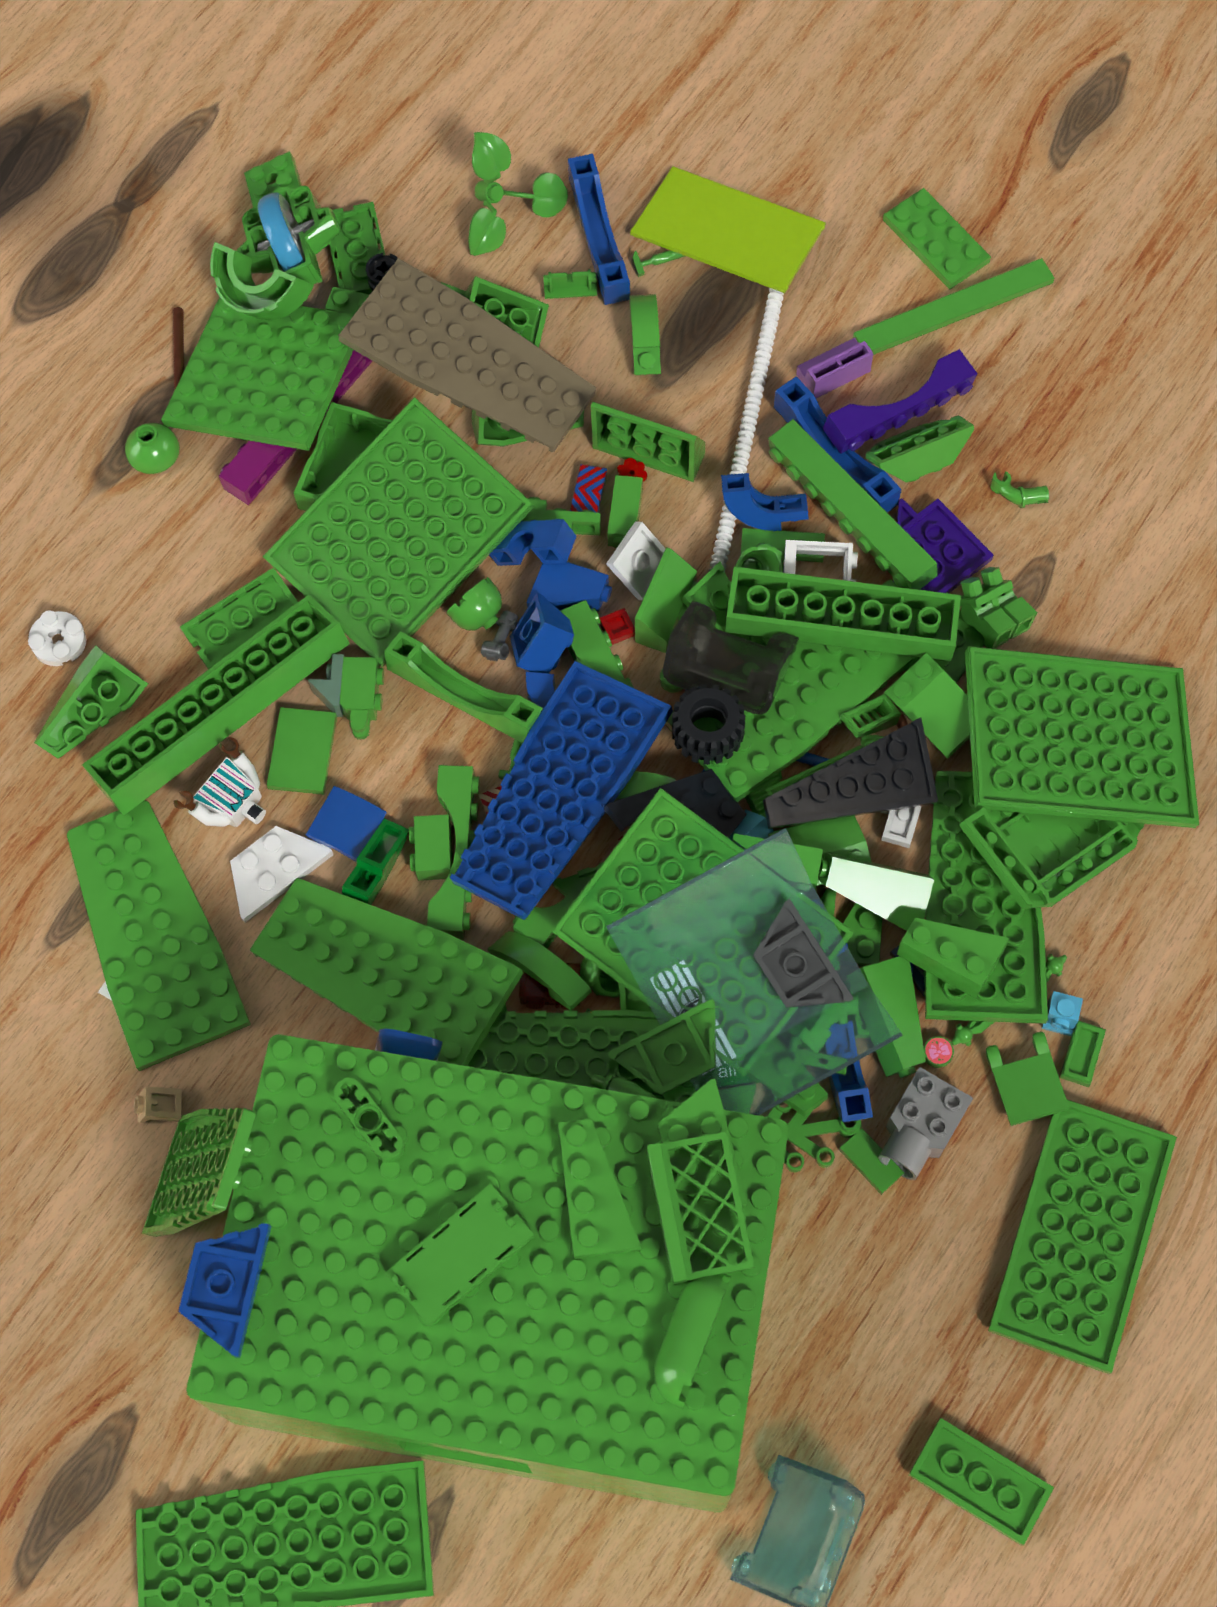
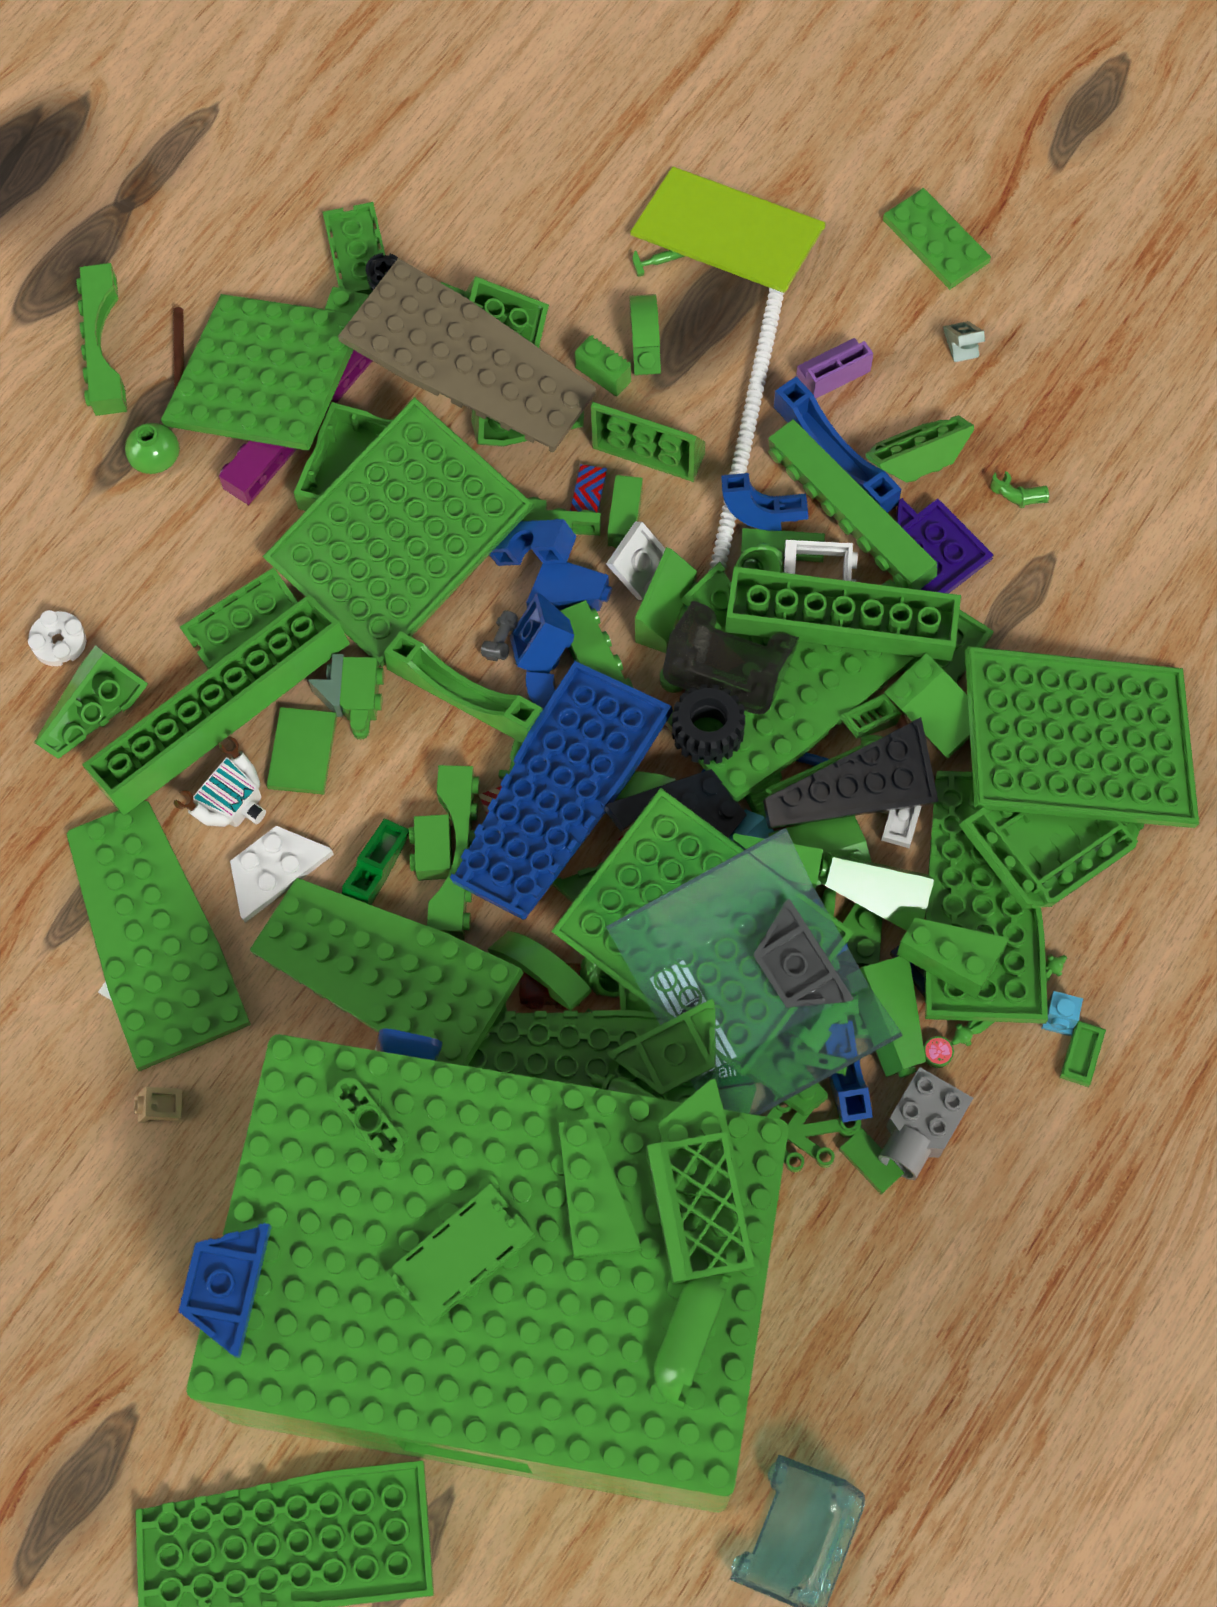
(99, 295): none -> bright green arch
(200, 1169): bright green wing -> none
(267, 301): bright green brick -> none
(285, 222): bright green piece -> none
(345, 823): blue slope -> none
(477, 607): bright green cylinder -> none
(488, 159): bright green plant -> none
(542, 921): bright green arch -> none
(570, 285): bright green hinge -> none
(595, 222): blue arch -> none
(603, 365): none -> bright green brick
(618, 626): red plate -> none
(632, 468): red plant -> none
(855, 423): dark purple arch -> none
(956, 306): bright green tile -> none
(964, 340): none -> sand green slope
(981, 1481): bright green plate -> none
(995, 608): bright green hips -> none
(1030, 1085): bright green flag -> none
(1083, 1236): bright green plate -> none

